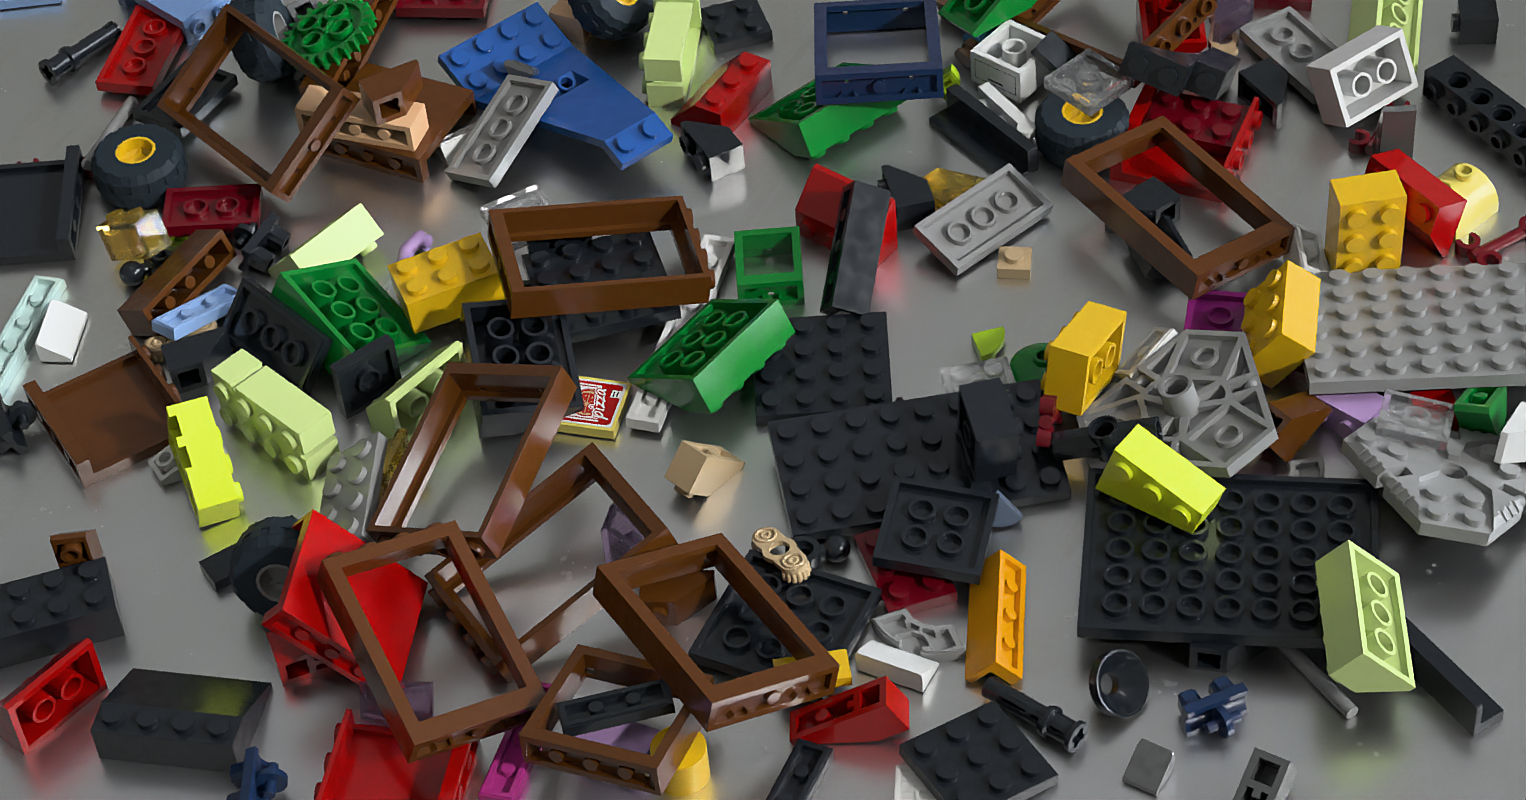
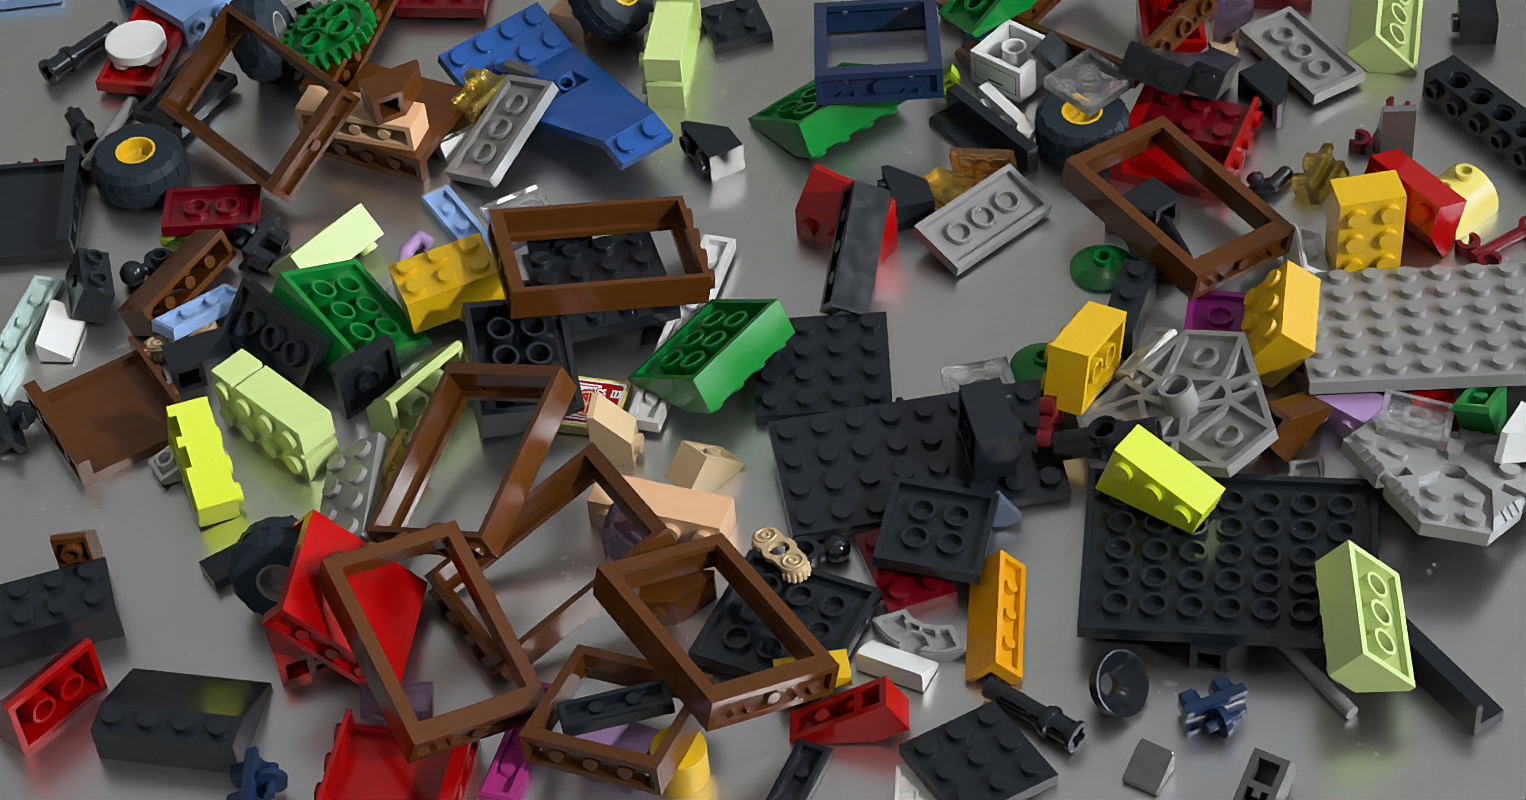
(81, 128): none -> black axle
(90, 285): none -> black brick
(133, 234): clear yellow brick -> none
(136, 44): none -> white tile
(452, 214): none -> light blue tile
(477, 92): none -> clear yellow hips
(613, 431): none -> tan slope
(684, 511): none -> light nougat brick
(729, 93): red slope -> none
(786, 286): green window -> none
(980, 161): none -> clear orange plate
(988, 342): lime tile -> none
(1014, 262): tan plate -> none
(1098, 267): none -> green dish
(1135, 294): none -> black brick
(1272, 184): none -> black arm
(1317, 173): none -> clear yellow hips
(1362, 76): white brick -> none

